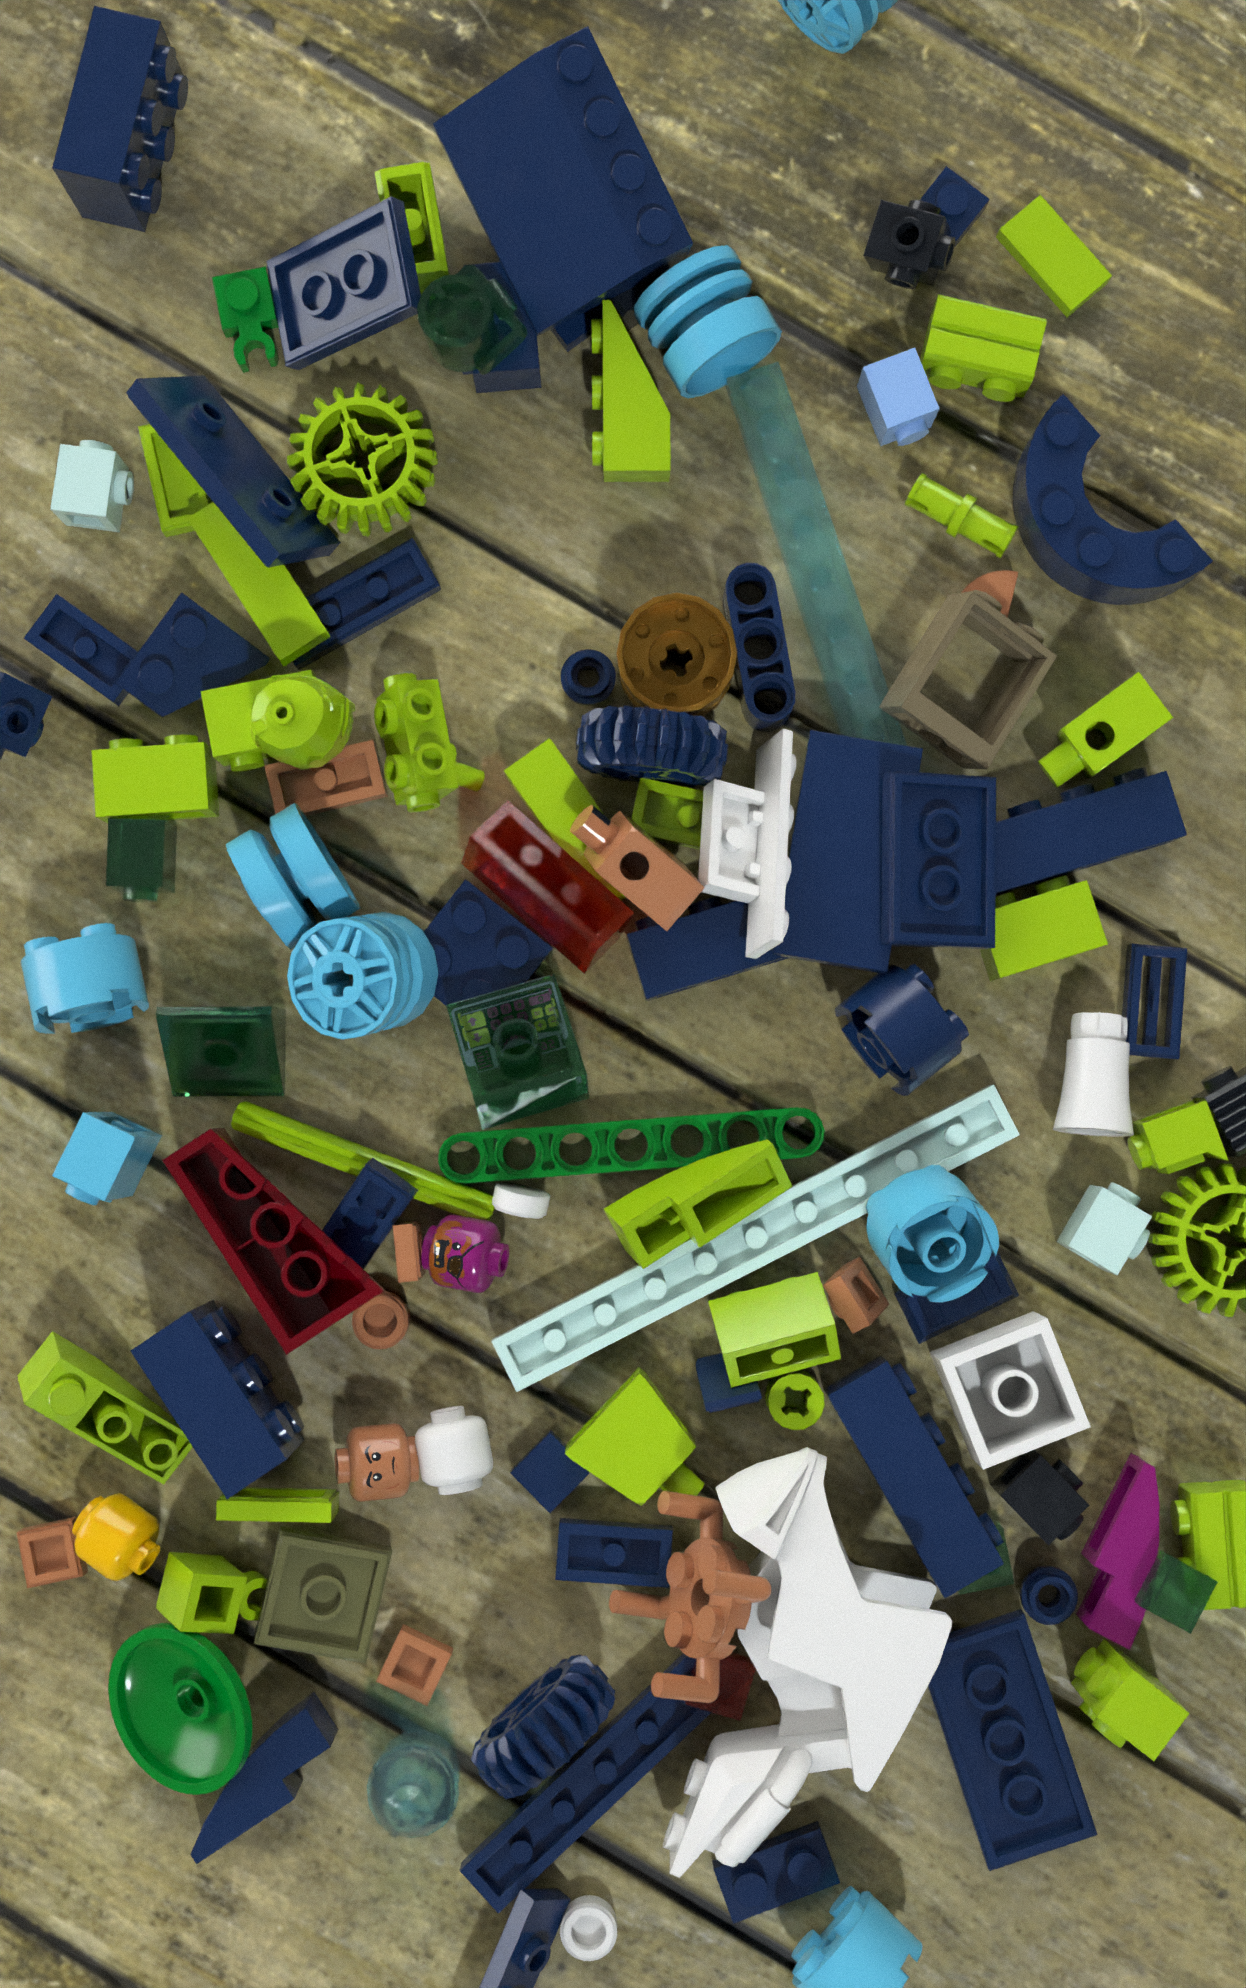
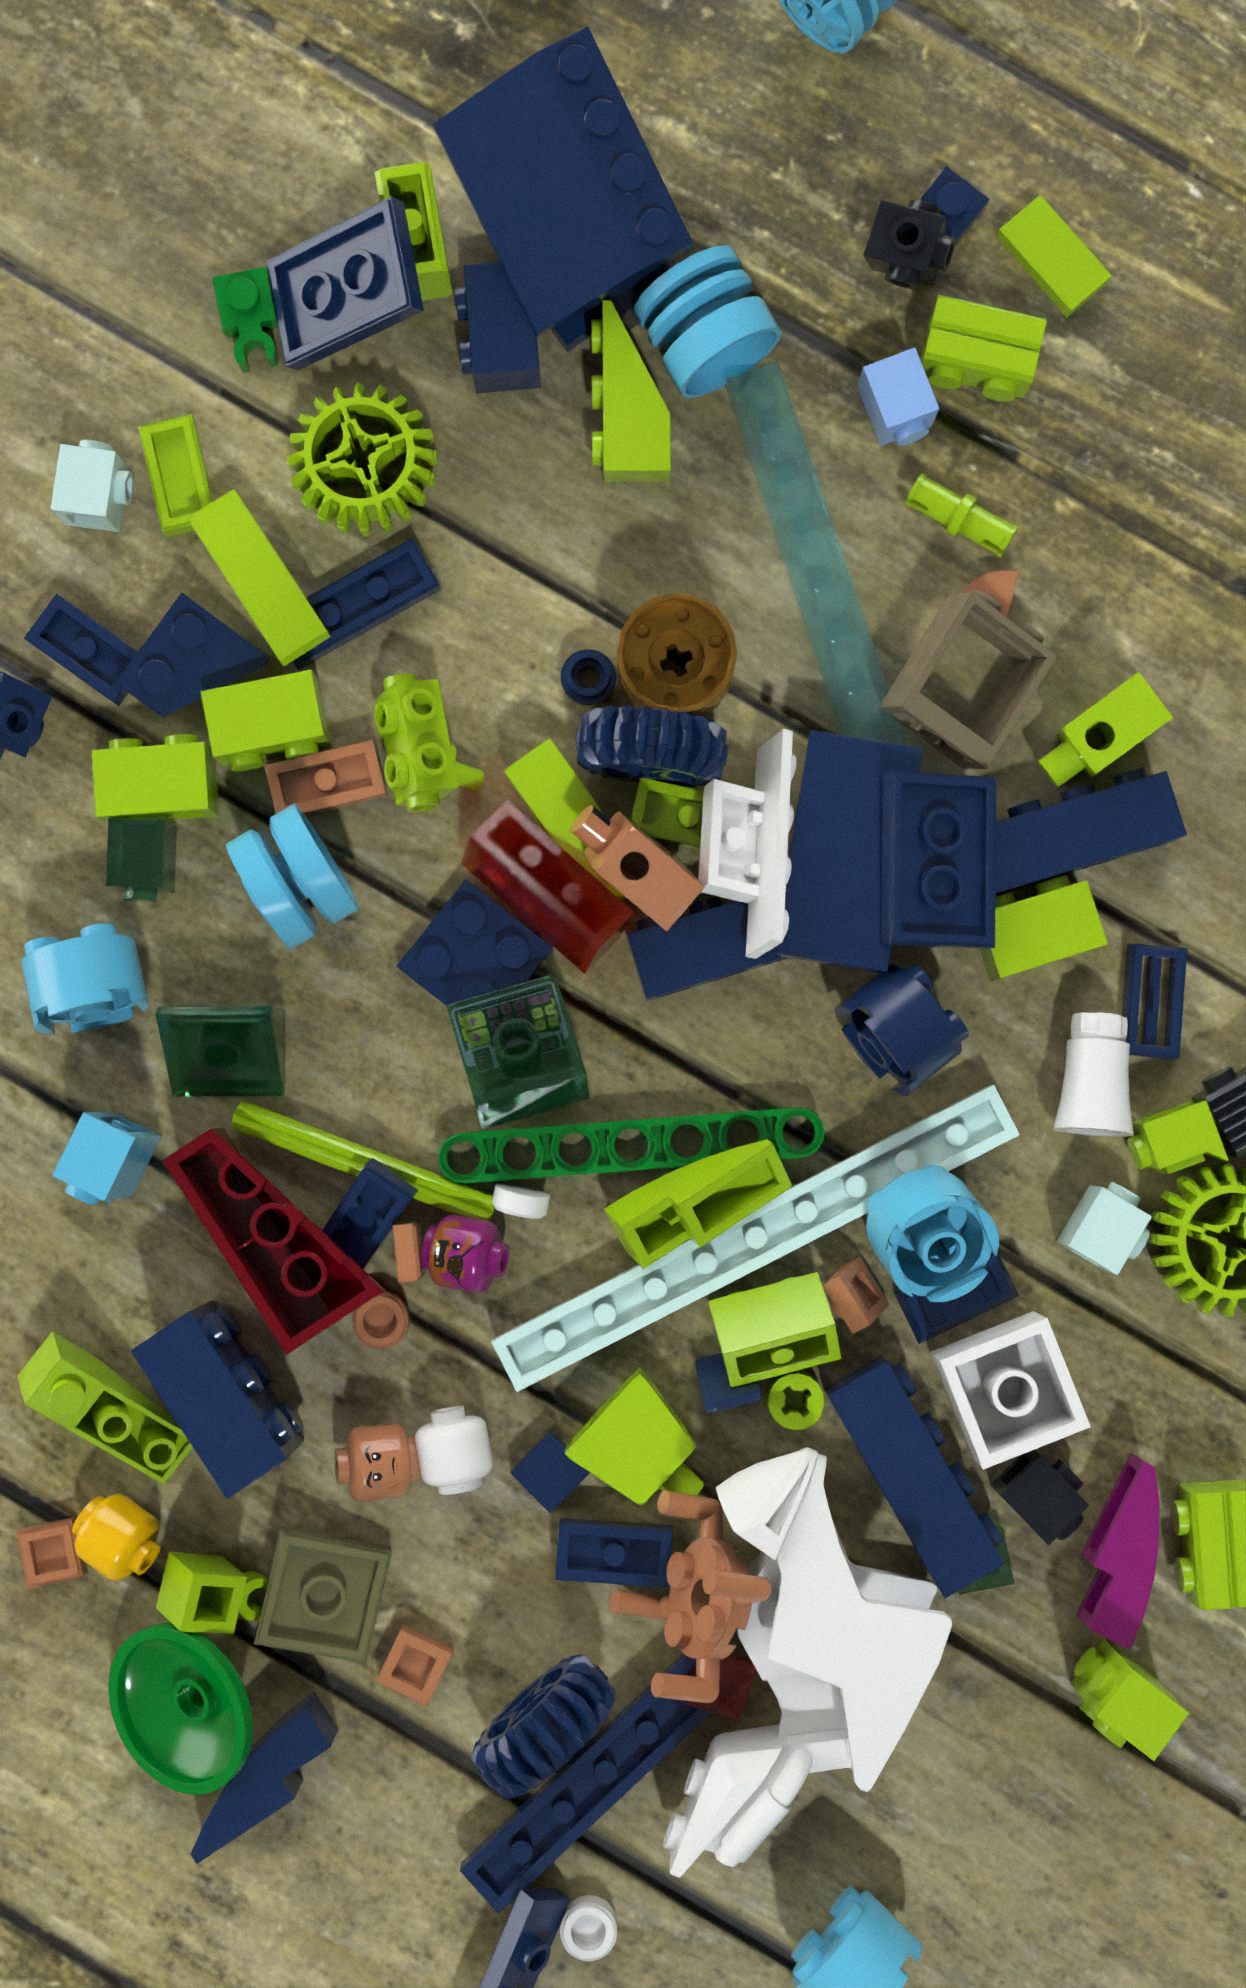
(120, 119): dark blue brick -> none
(232, 468): dark blue plate -> none
(279, 1505): lime tile -> none
(301, 720): lime helmet -> none
(390, 969): medium azure wheel -> none
(414, 1784): clear light blue helmet -> none
(461, 321): clear green piece -> none
(766, 622): dark blue beam -> none
(777, 1873): dark blue plate -> none
(1008, 1742): dark blue plate -> none
(1059, 1608): dark blue plate -> none
(1076, 543): dark blue brick -> none
(1175, 1591): clear green tile -> none

